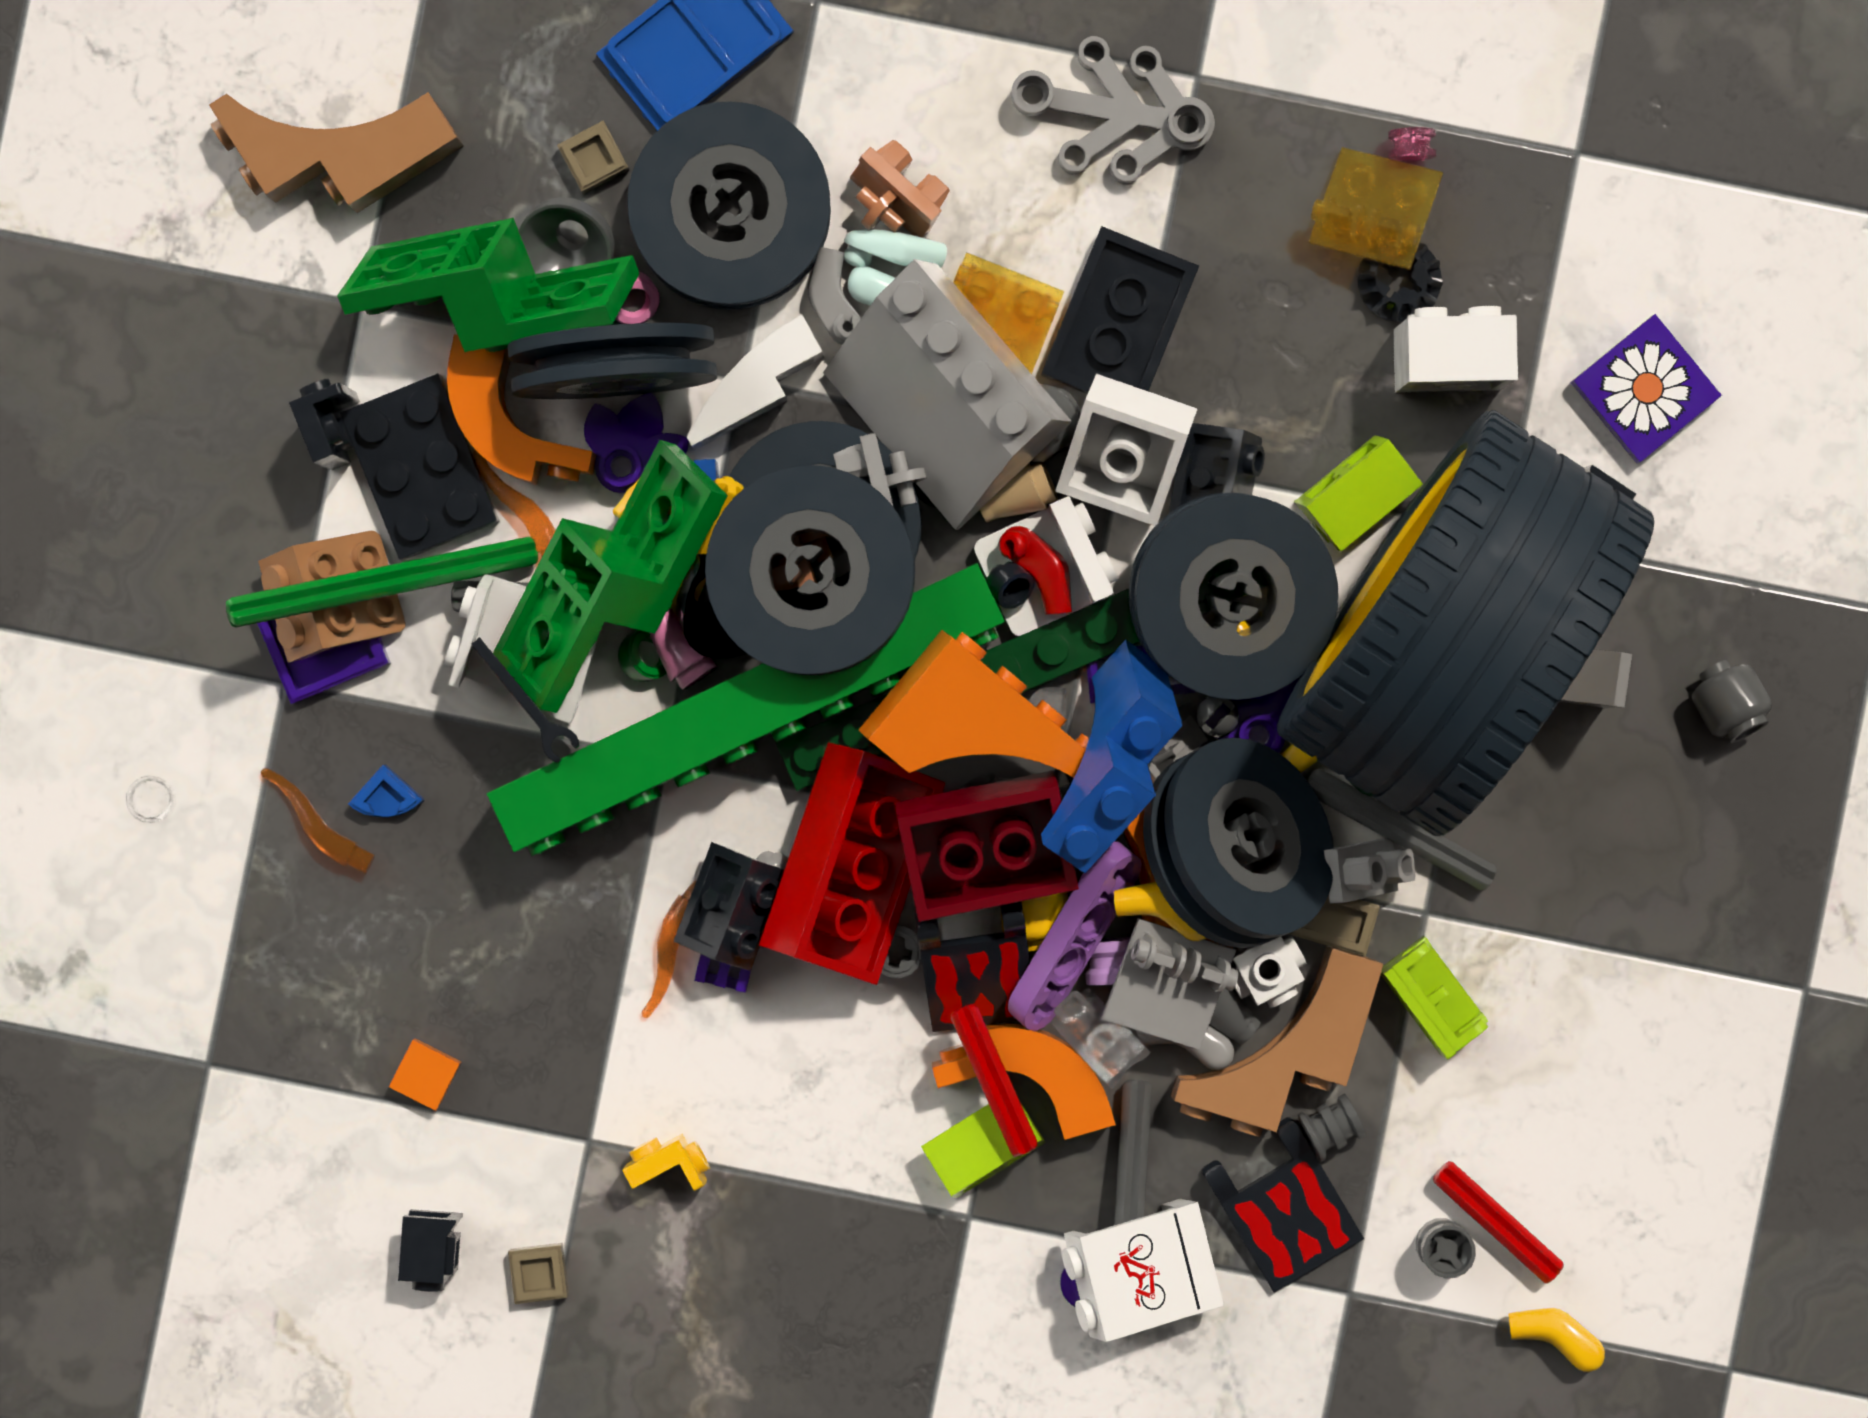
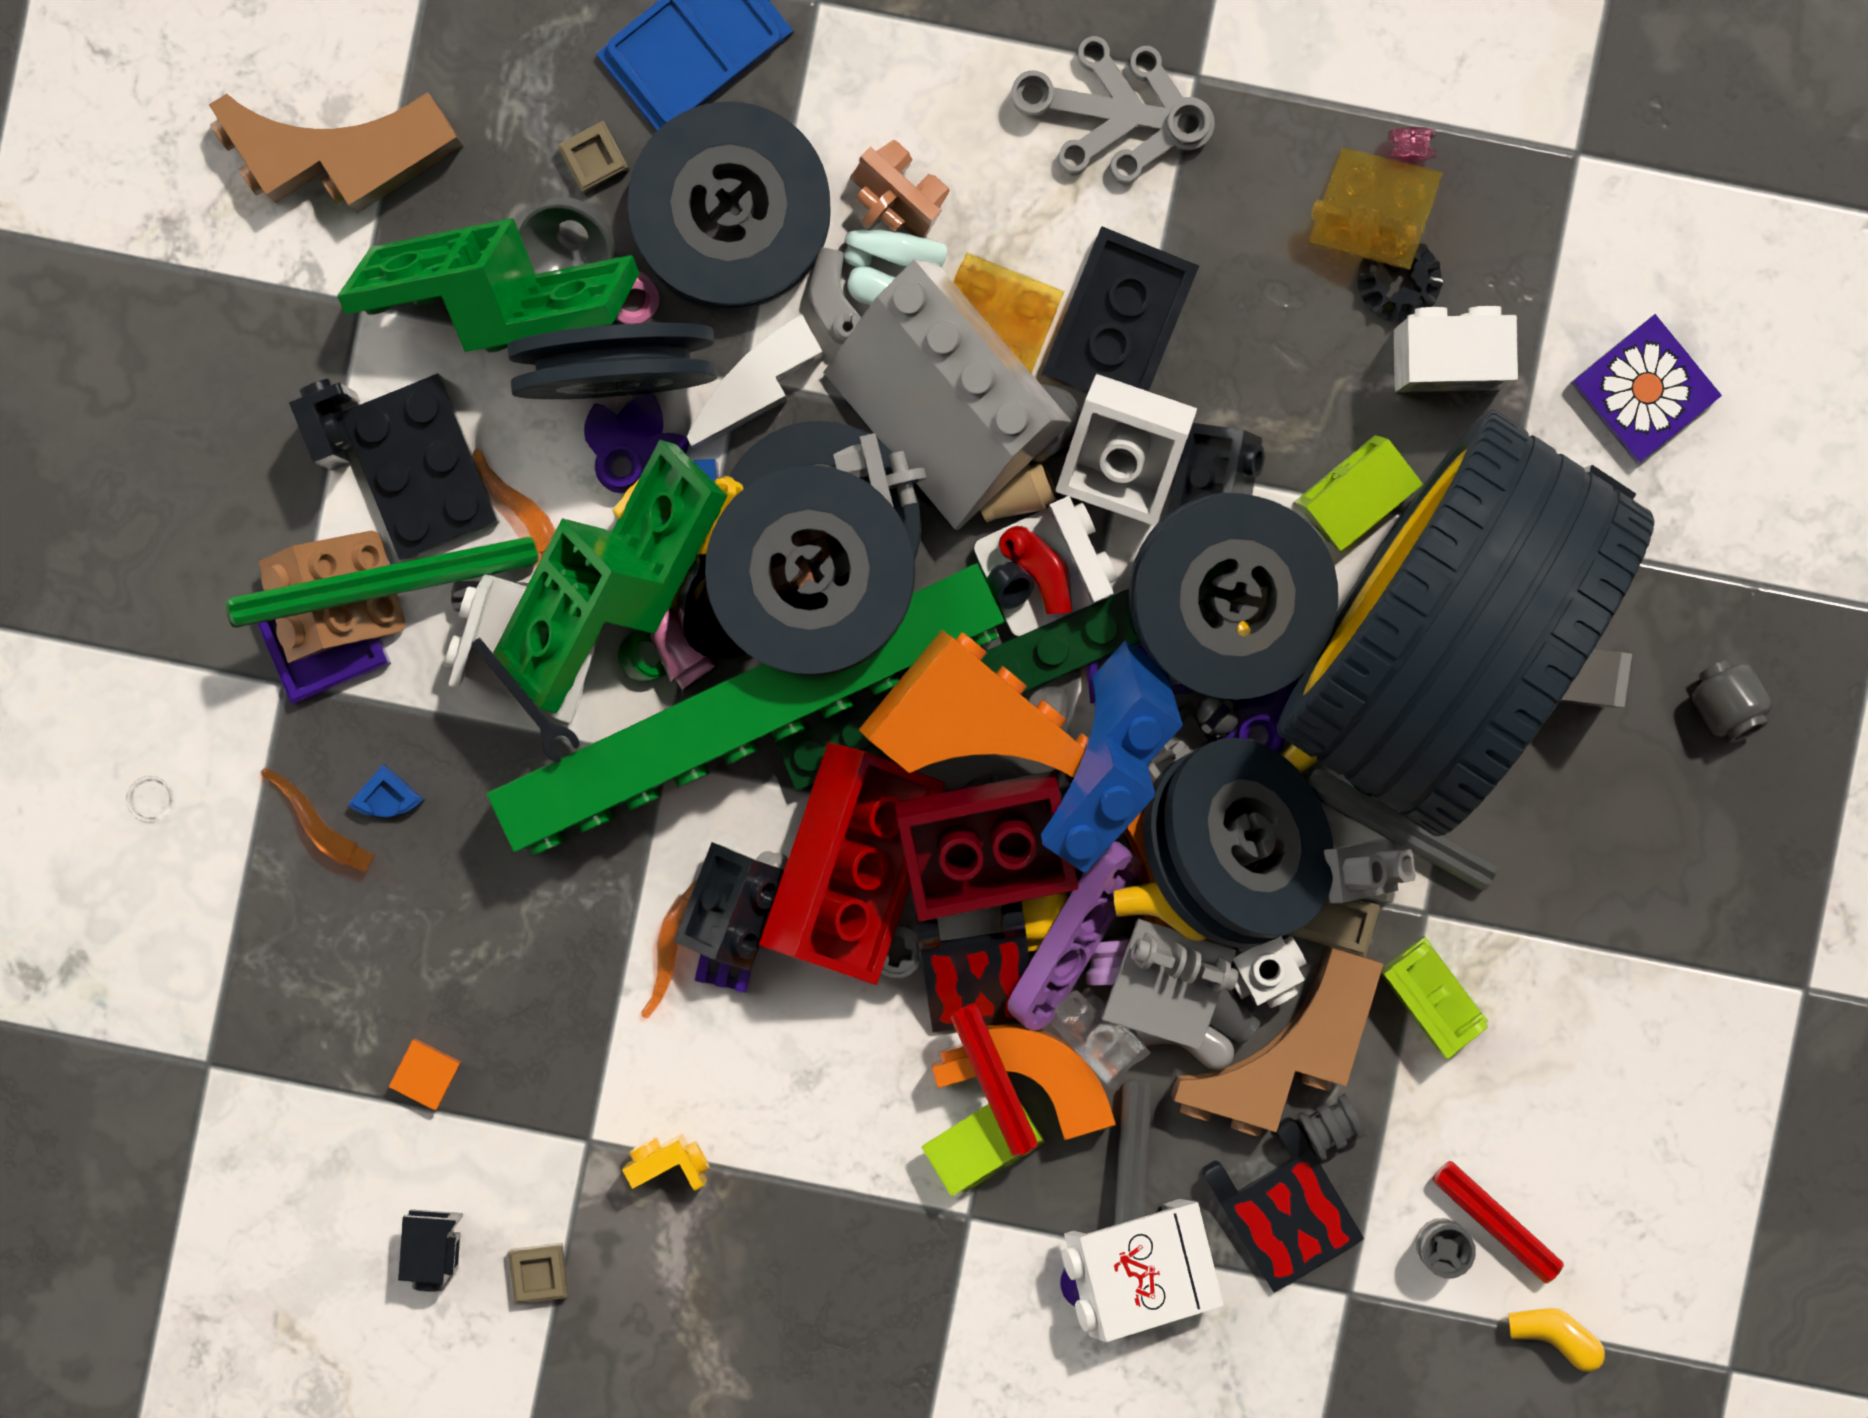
(478, 402): orange arch -> none

